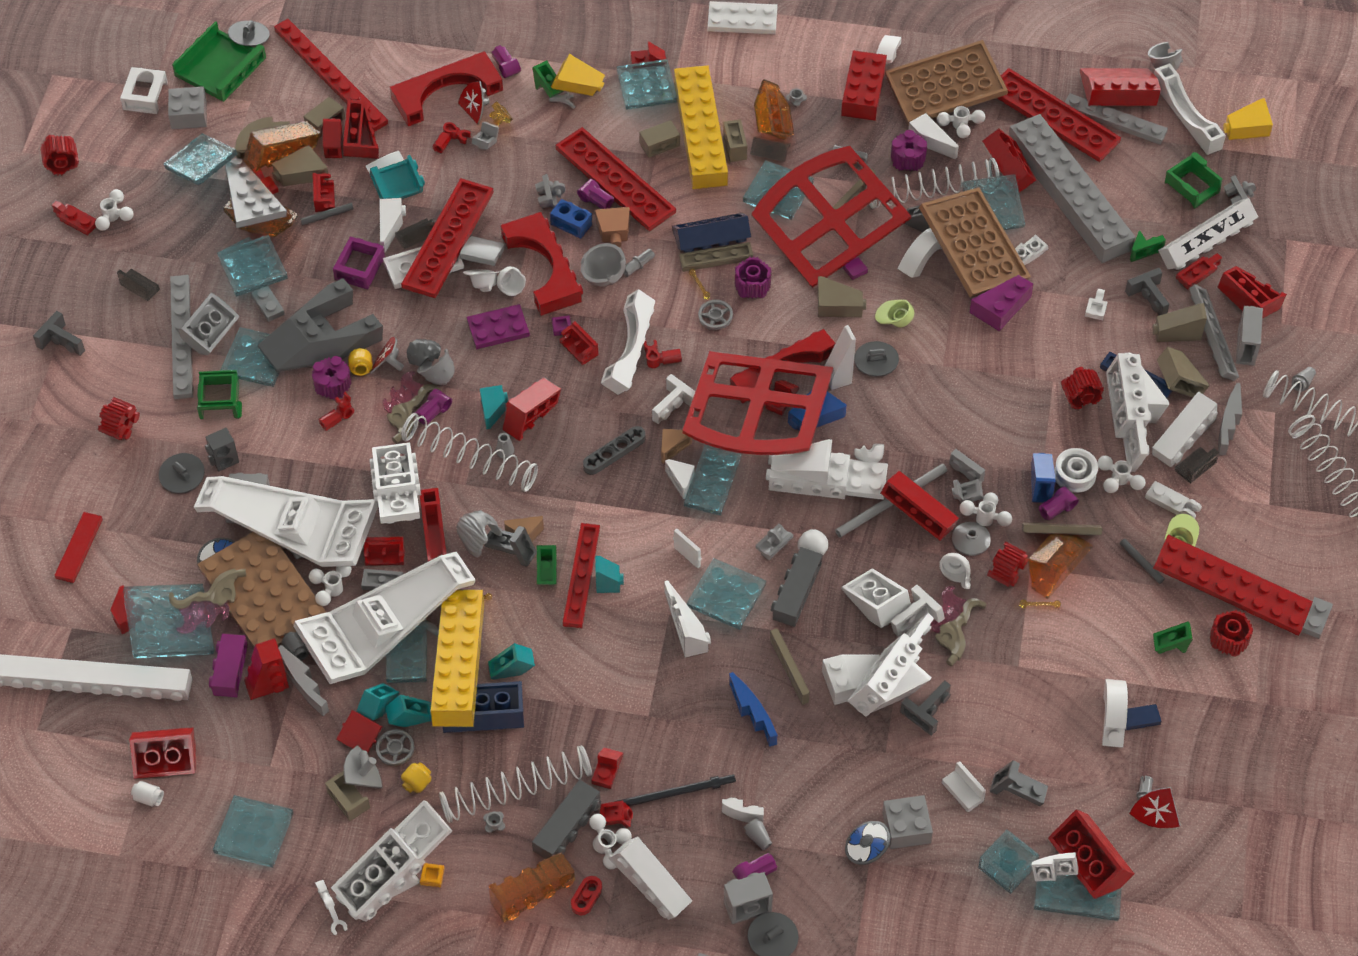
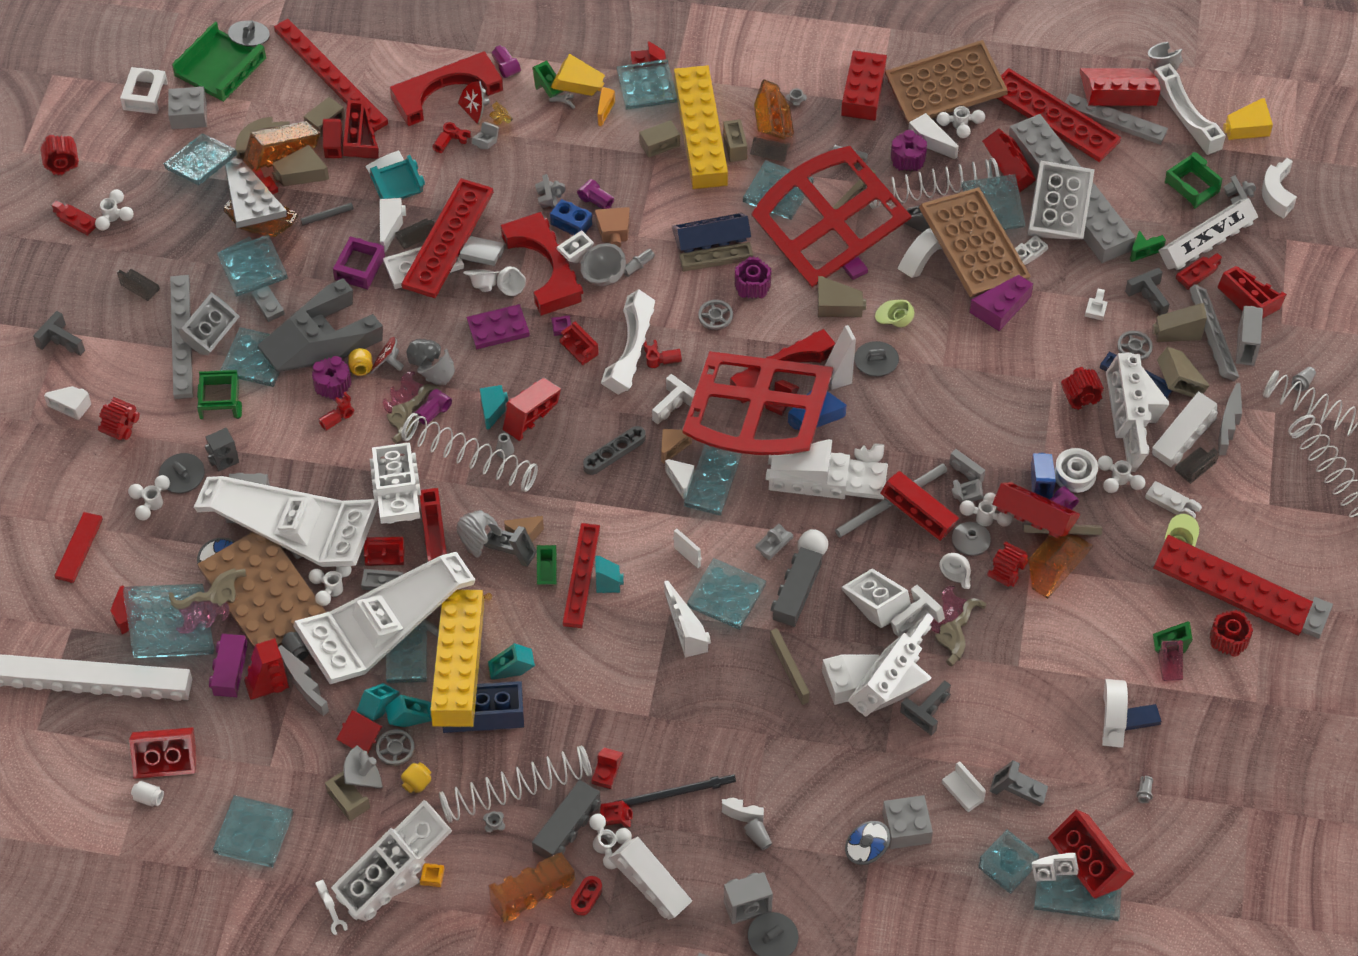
(69, 401): none -> white slope
(136, 491): none -> white piece
(323, 192): red hinge -> none
(575, 247): none -> white slope
(606, 102): none -> light orange slope
(616, 178): red plate -> none
(706, 295): clear yellow hinge -> none
(742, 17): white plate -> none
(750, 705): blue slope -> none
(762, 864): magenta piece -> none
(888, 47): white slope -> none
(1023, 603): clear yellow hinge -> none
(1035, 509): none -> red slope
(1060, 201): none -> white slope
(1135, 345): none -> light grey wheel
(1142, 561): dark grey bar -> none
(1157, 809): red shield -> none
(1171, 660): none -> clear pink slope
(1273, 193): none -> white arch

